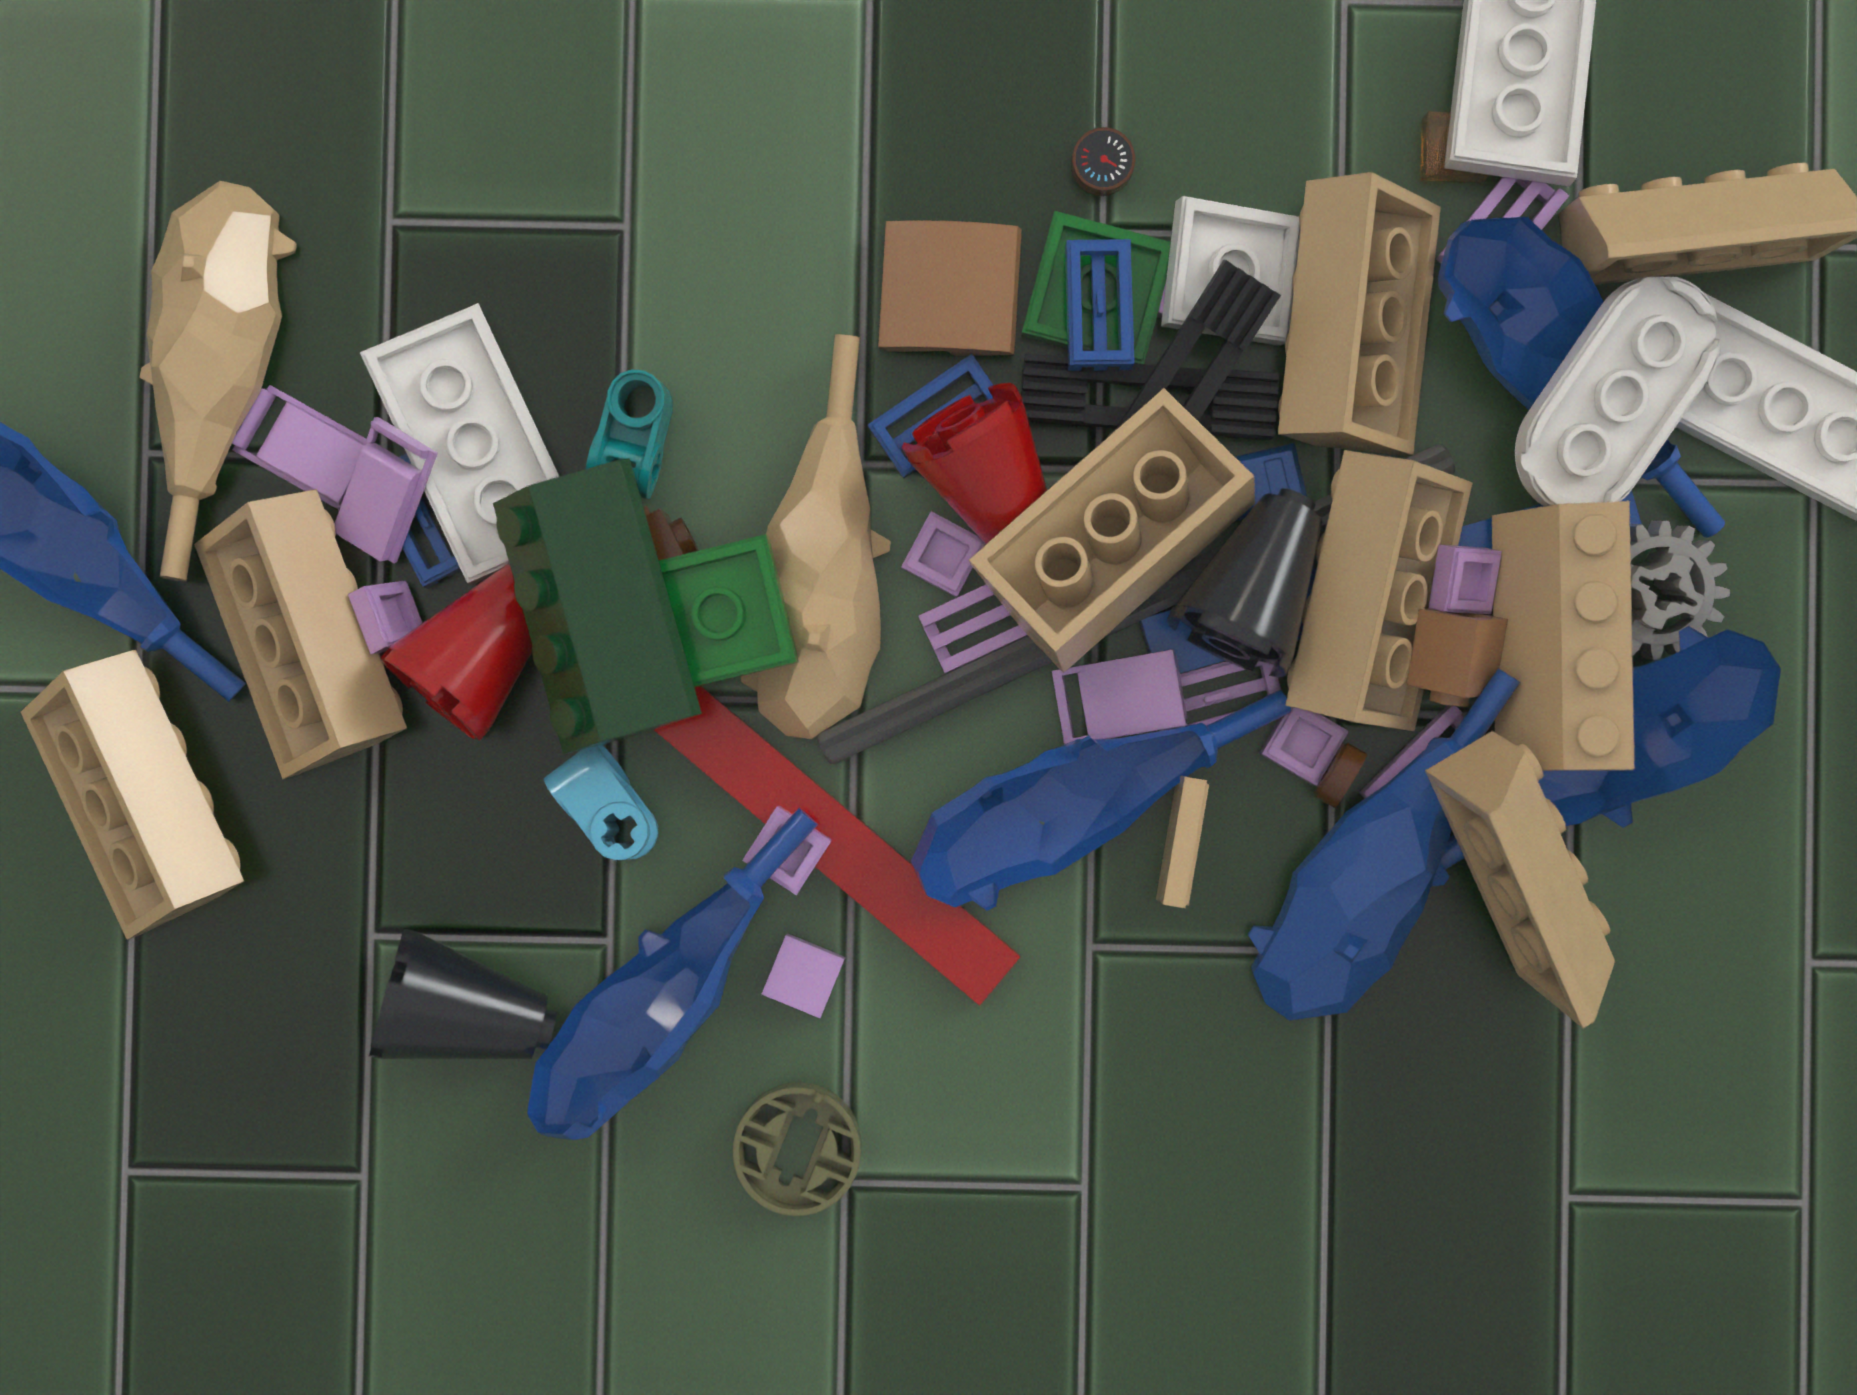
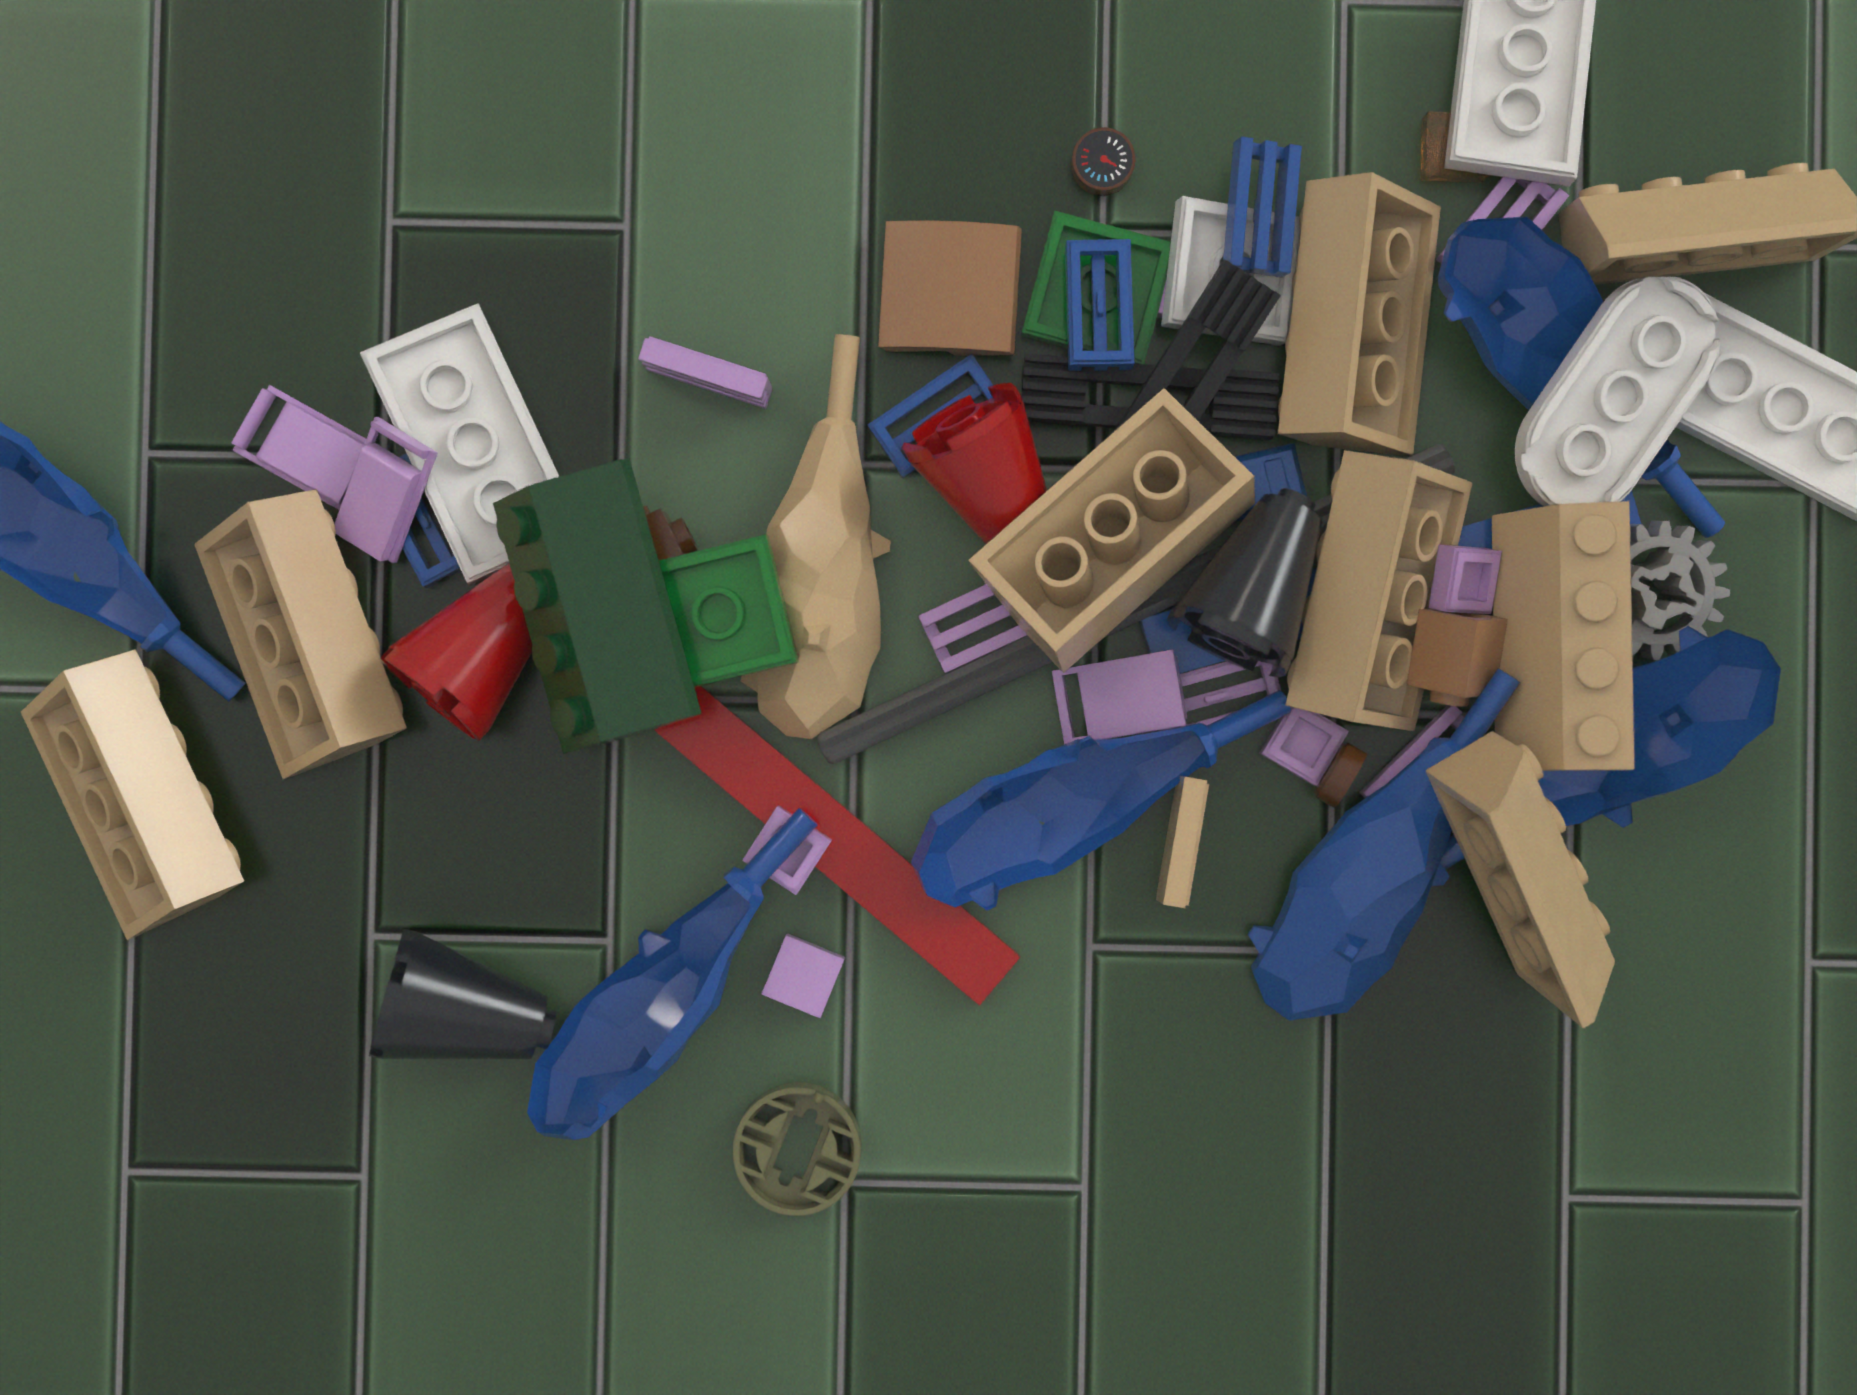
(209, 342): tan piece -> none
(384, 613): lavender tile -> none
(598, 793): medium azure piece -> none
(630, 437): teal piece -> none
(705, 372): none -> lavender tile
(942, 554): lavender tile -> none
(1285, 208): none -> blue tile

